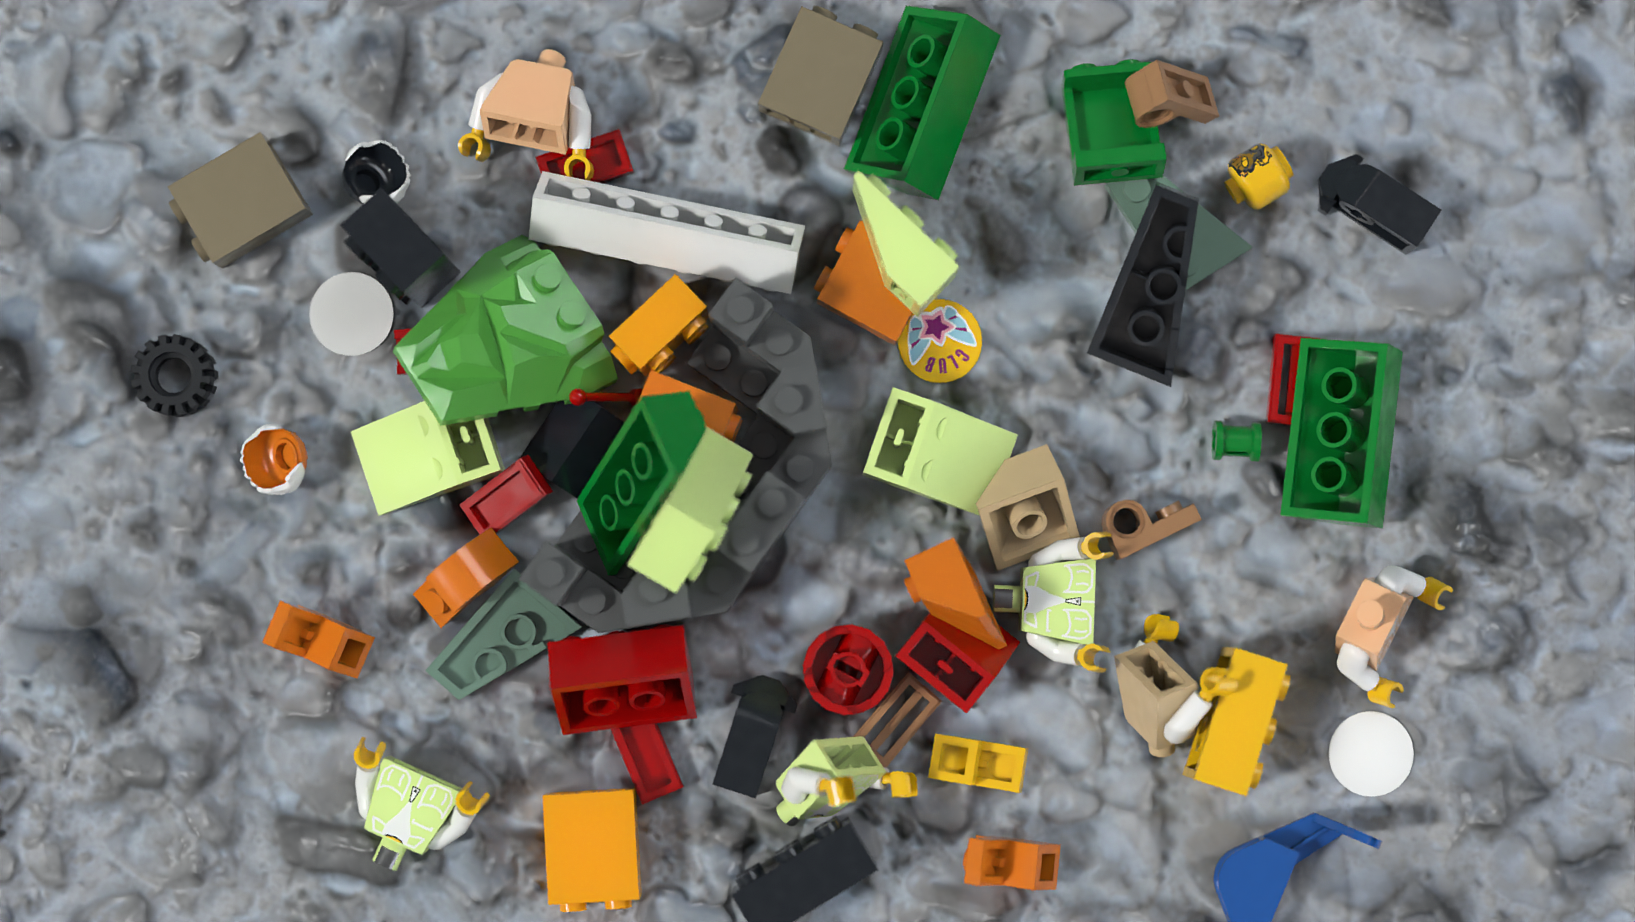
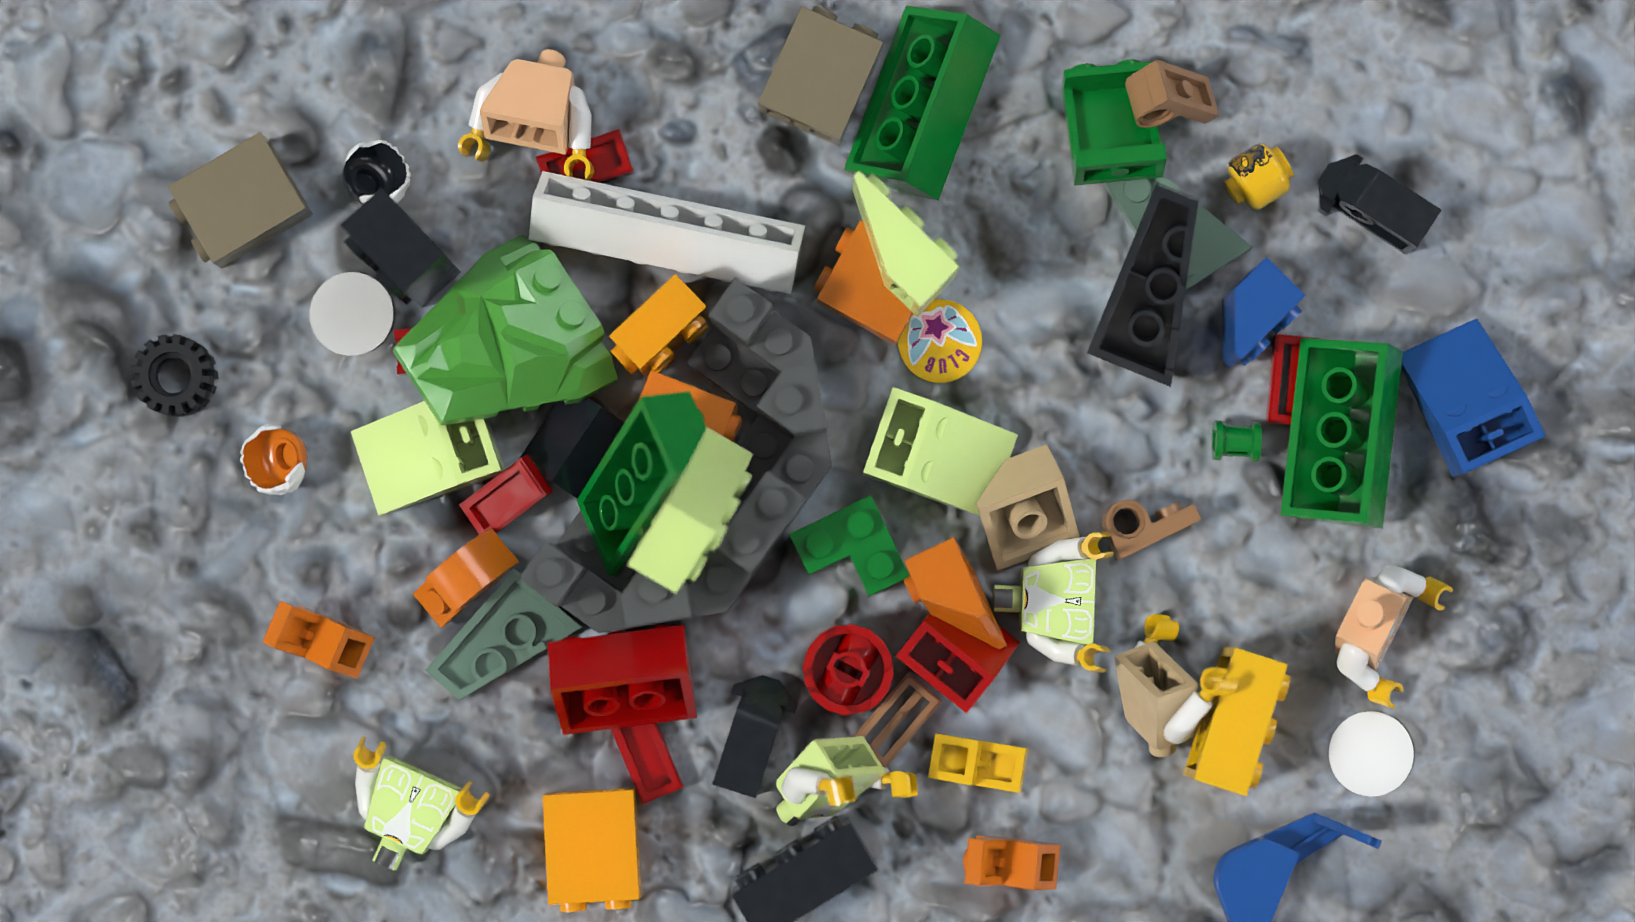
(579, 396): red hinge -> none
(857, 534): none -> green brick
(1253, 308): none -> blue slope
(1469, 398): none -> blue slope

